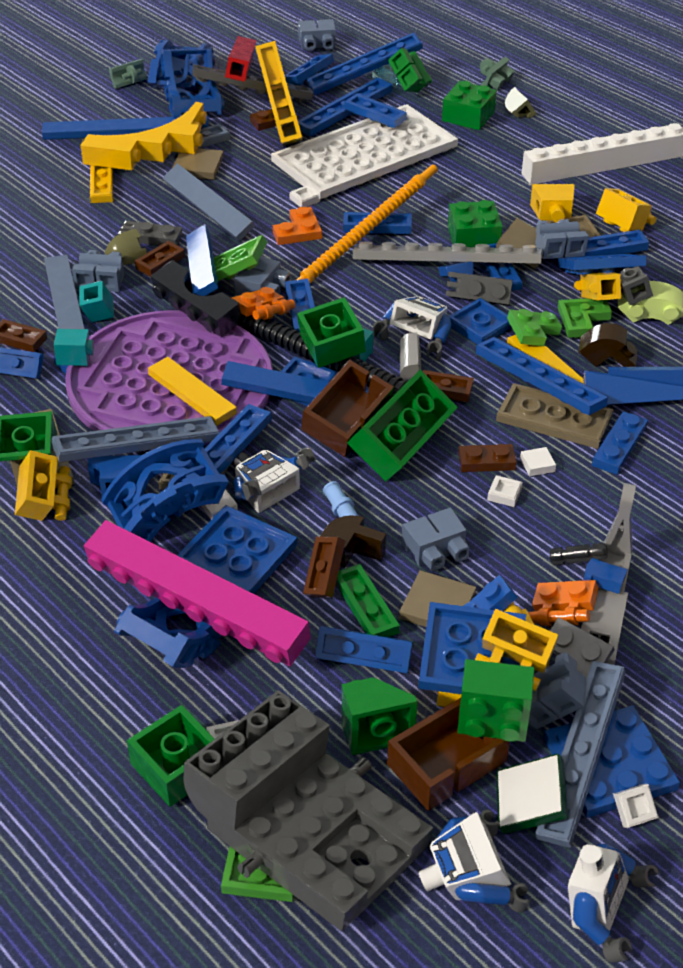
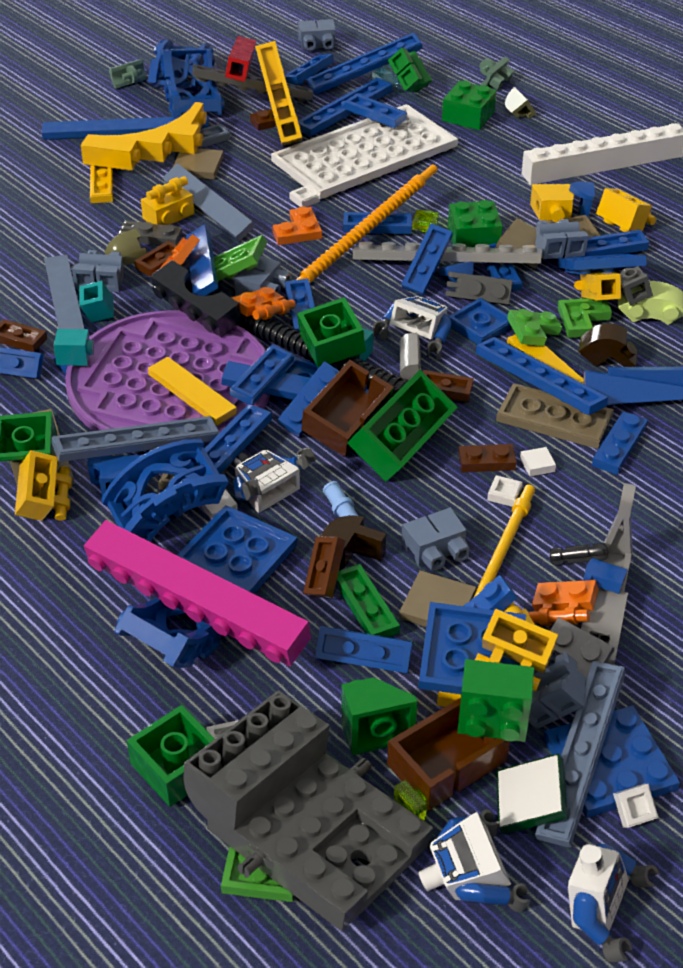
(168, 202): none -> yellow brick
(182, 250): none -> orange plate
(261, 375): none -> blue tile
(292, 416): none -> blue plate
(410, 799): none -> clear neon green plate
(423, 219): none -> clear neon green plate
(427, 259): none -> blue plate
(520, 509): none -> yellow bar
(586, 192): none -> blue tile

